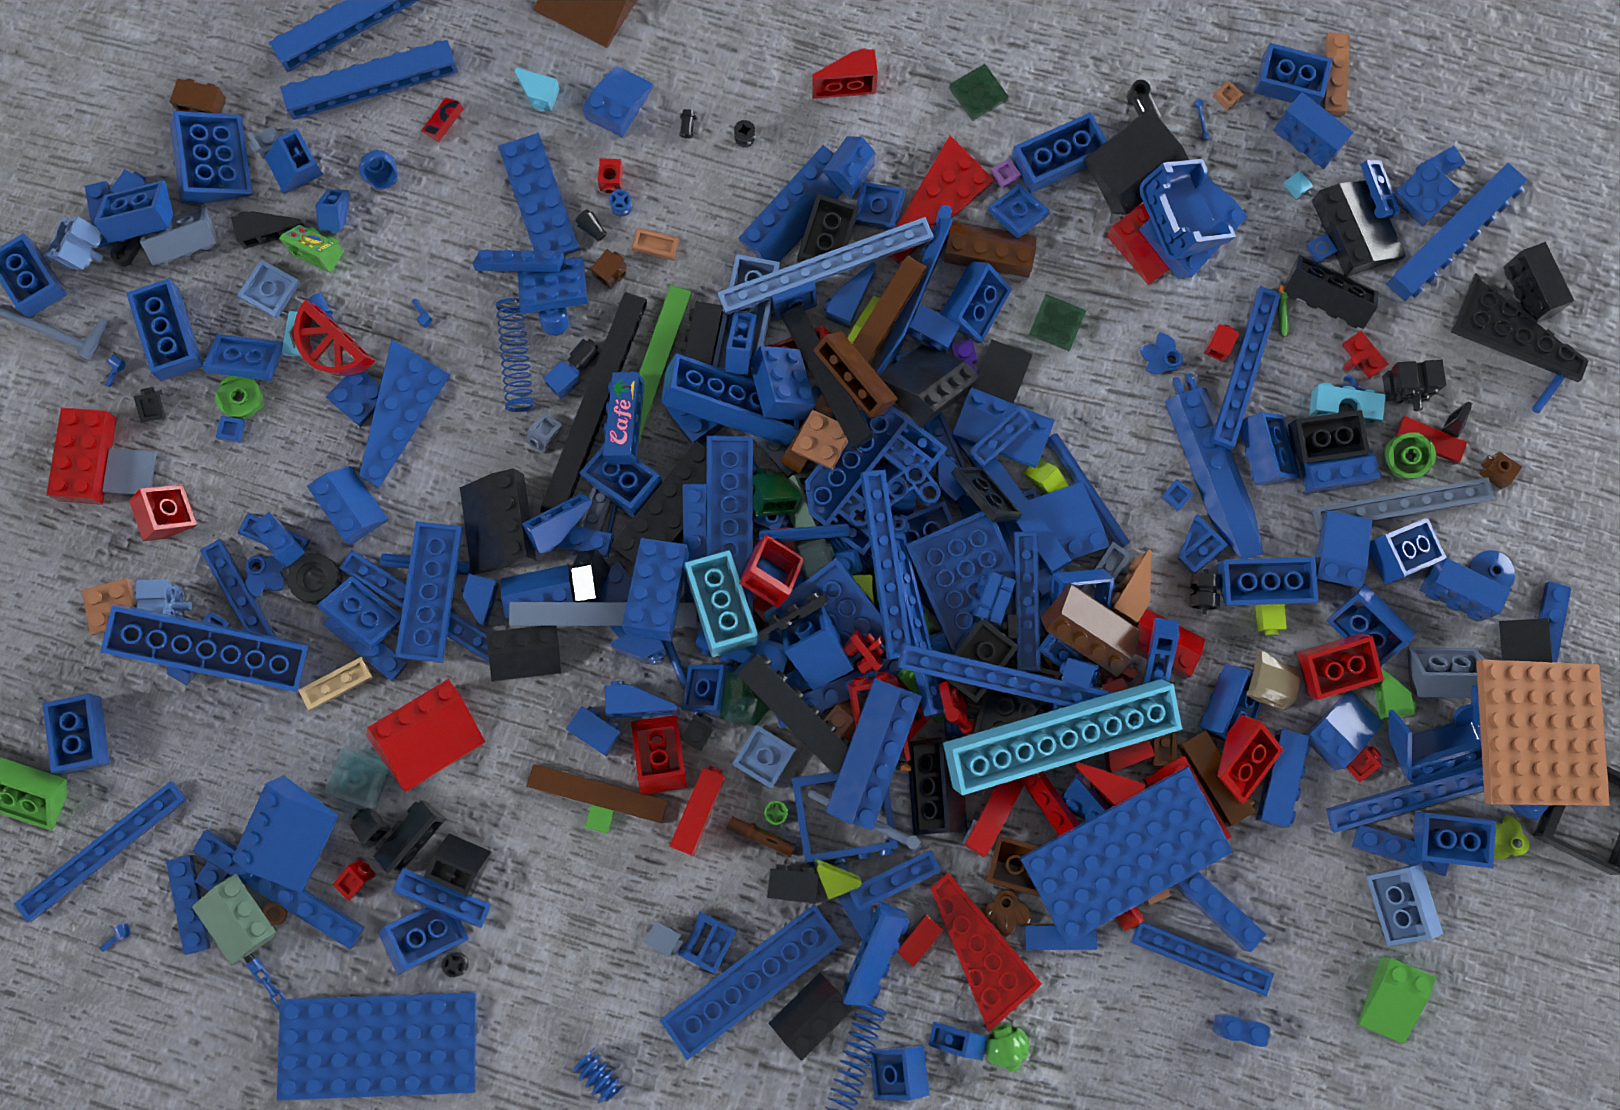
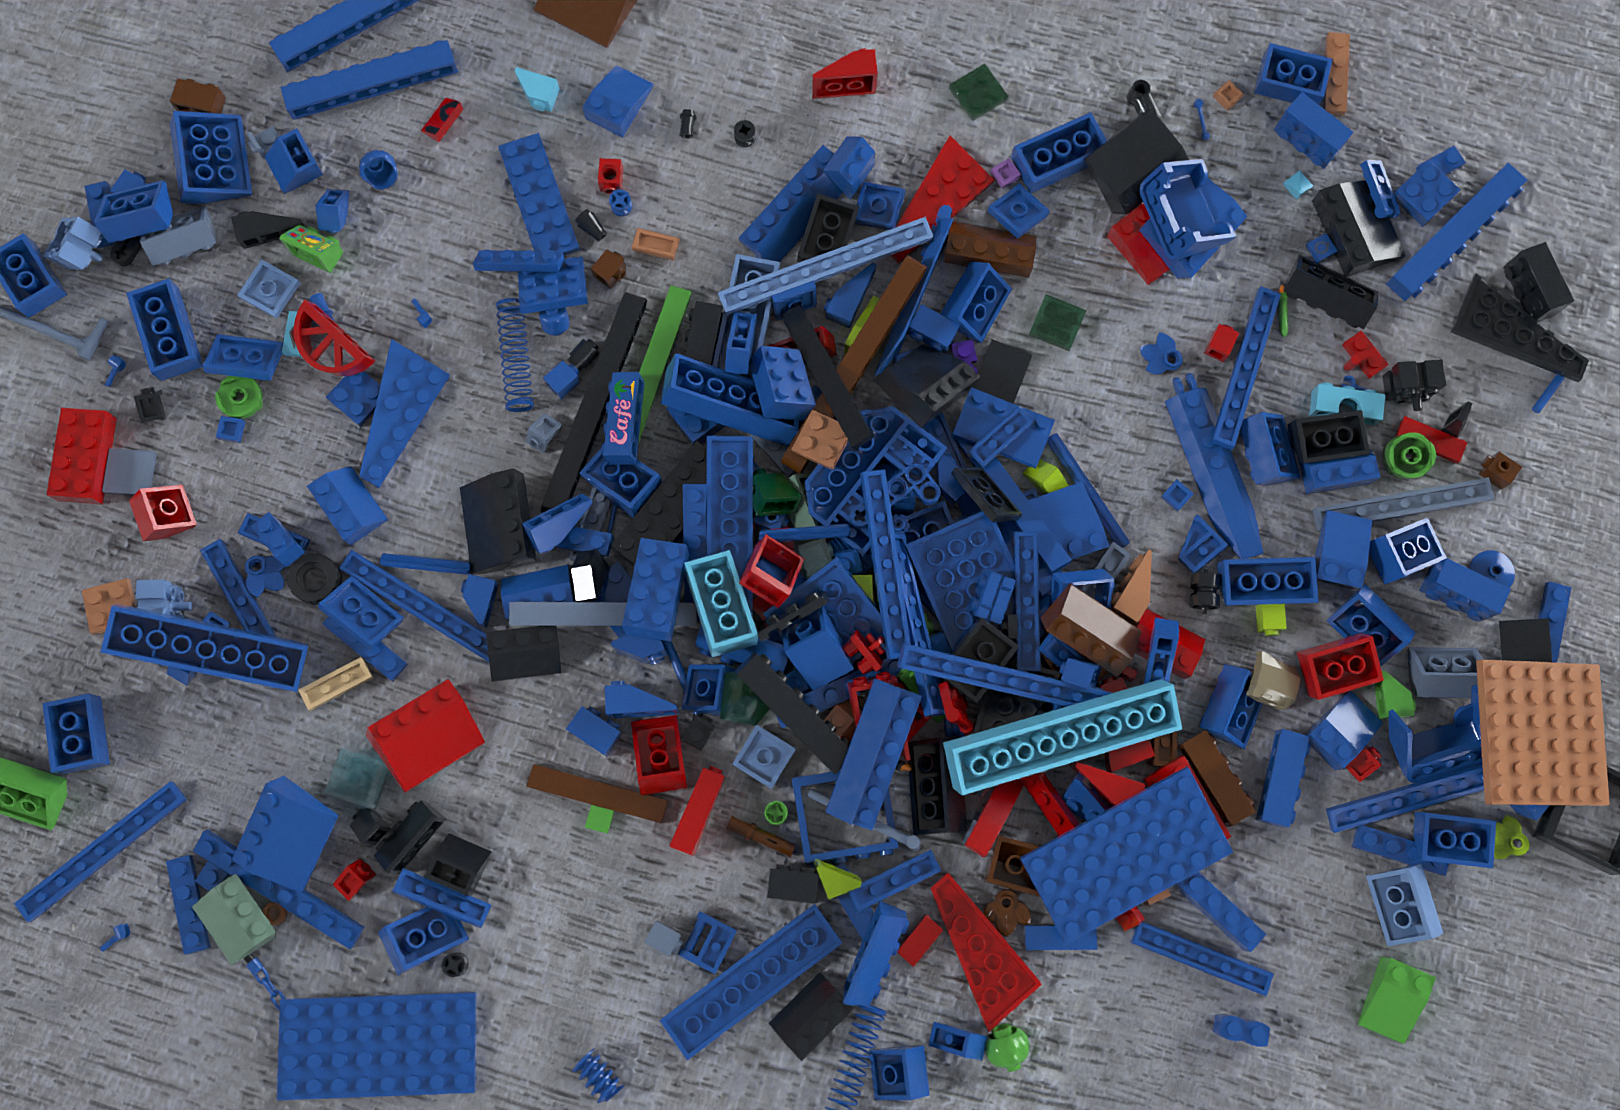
(429, 592): blue plate -> none
(855, 374): reddish brown brick -> none
(1247, 757): red slope -> none

